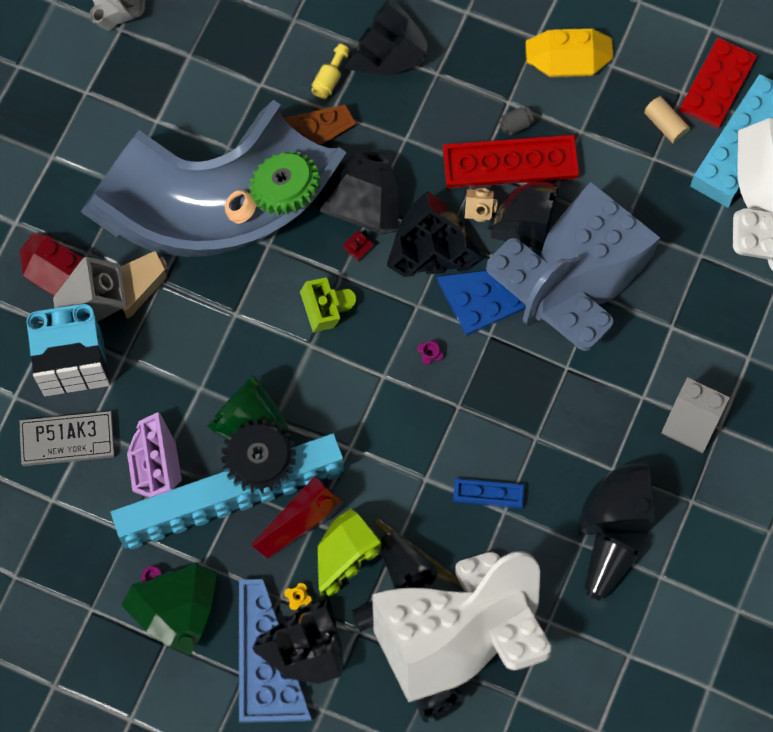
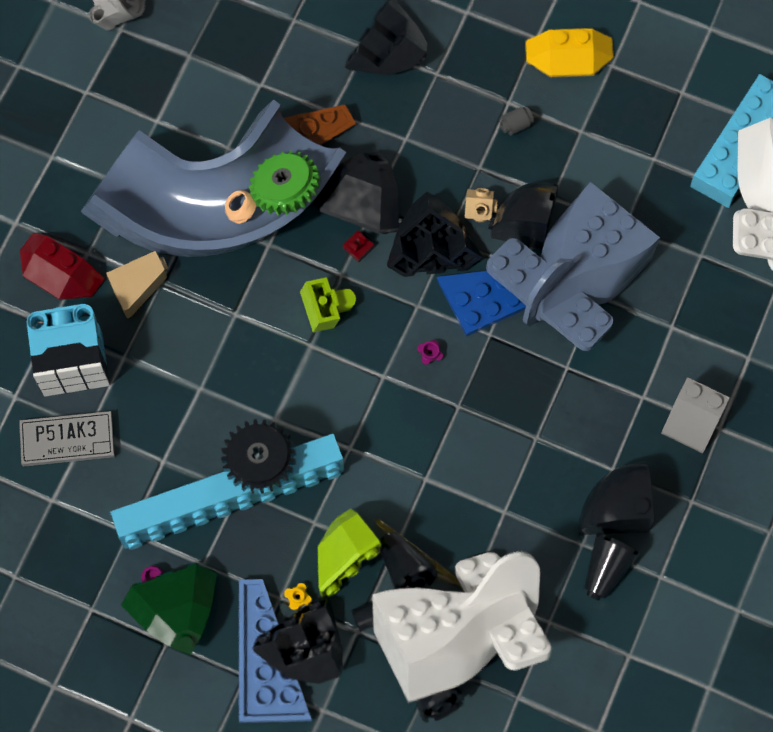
(94, 284): light grey slope -> none
(153, 458): lavender wedge -> none
(246, 405): dark green cone -> none
(306, 512): dark red wedge -> none
(329, 74): light yellow piece -> none
(488, 493): blue tile -> none
(510, 161): red plate -> none
(666, 119): tan brick -> none
(718, 83): red plate -> none

